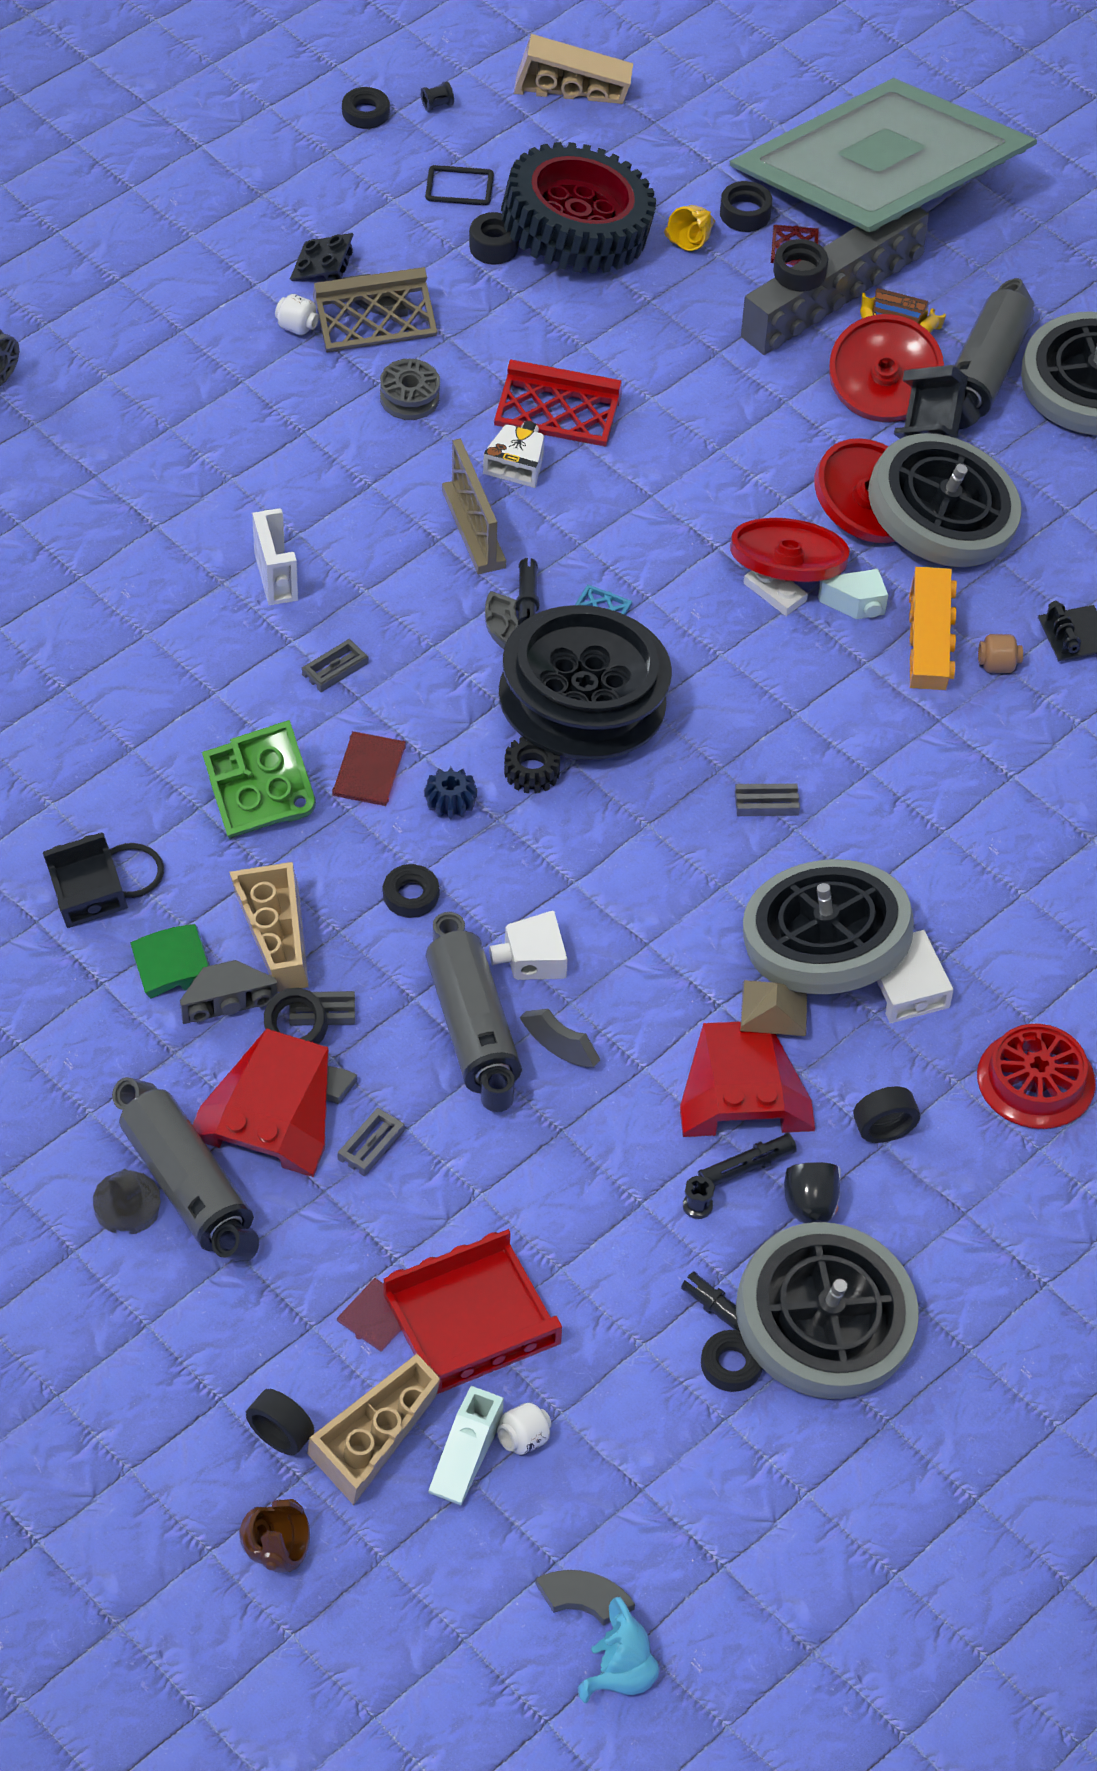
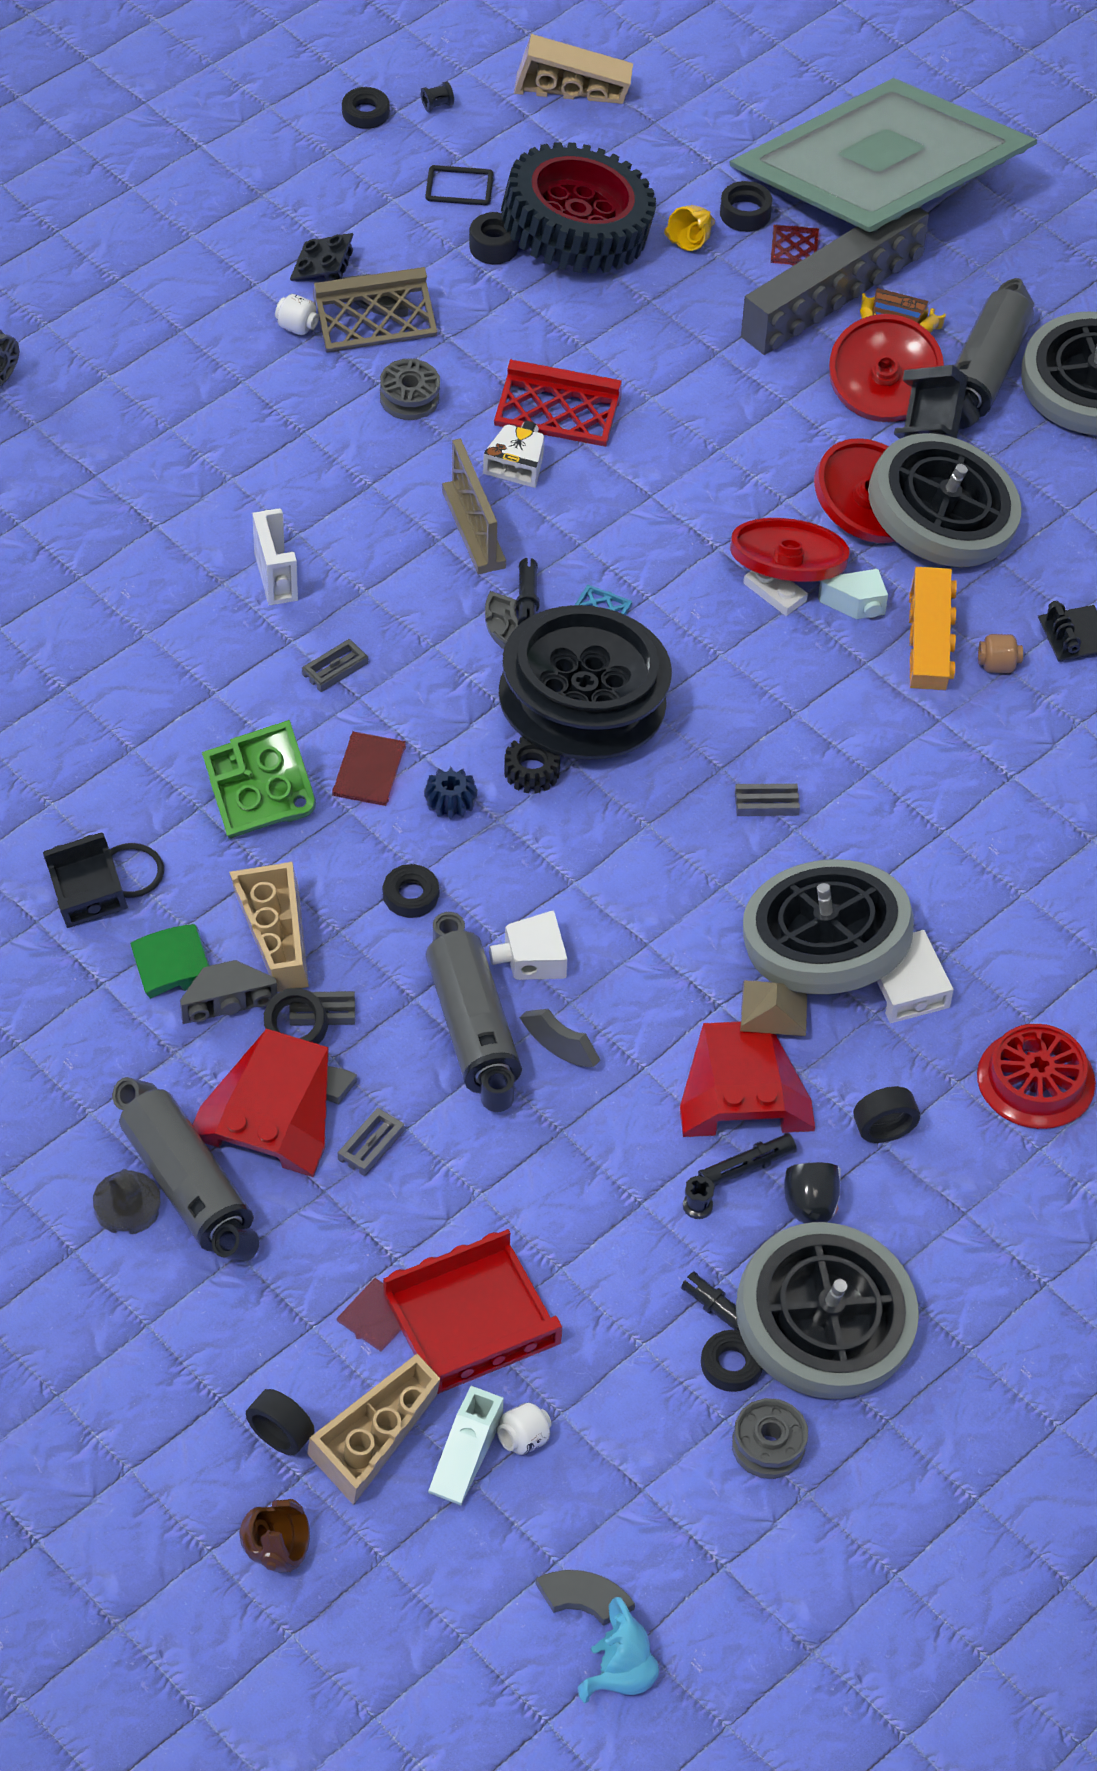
(771, 1419): none -> dark grey wheel
(800, 250): black tyre -> none

